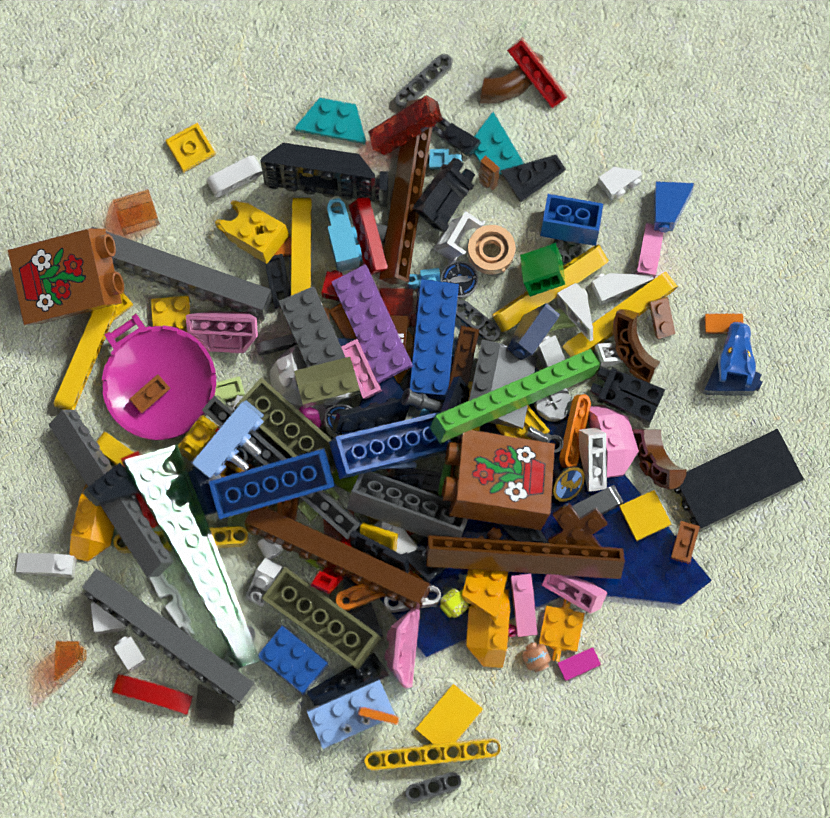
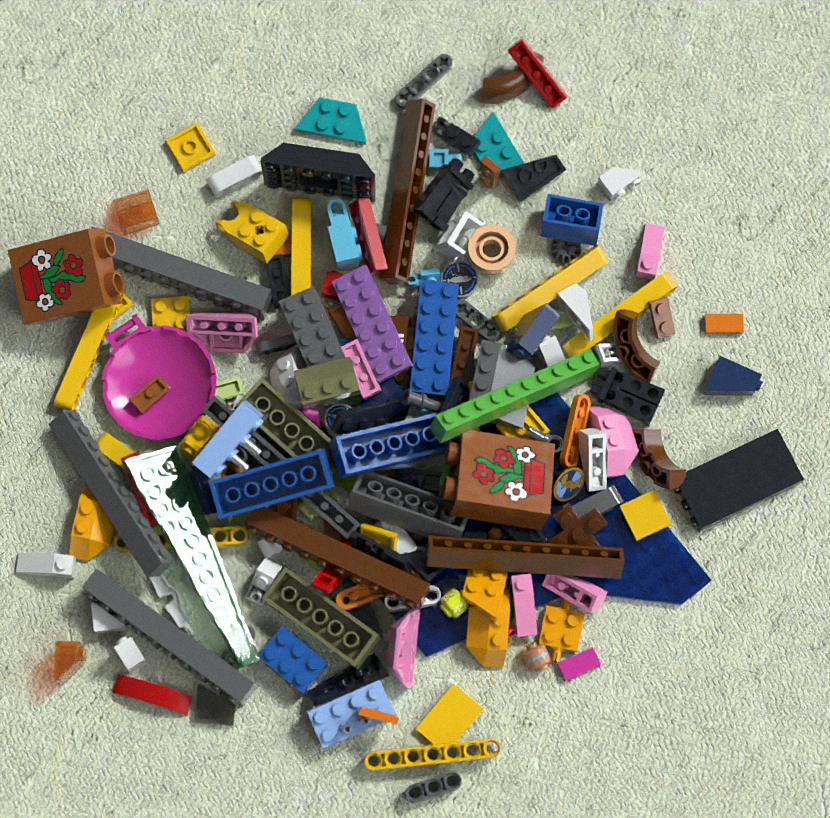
(111, 486): black wing -> none
(382, 188): black wing -> none
(398, 301): clear red piece -> none
(405, 125): clear red brick -> none
(542, 269): green brick -> none
(554, 406): light grey tile -> none
(614, 286): white slope -> none
(669, 203): blue slope -> none
(684, 542): dark orange plate -> none
(737, 354): blue animal -> none

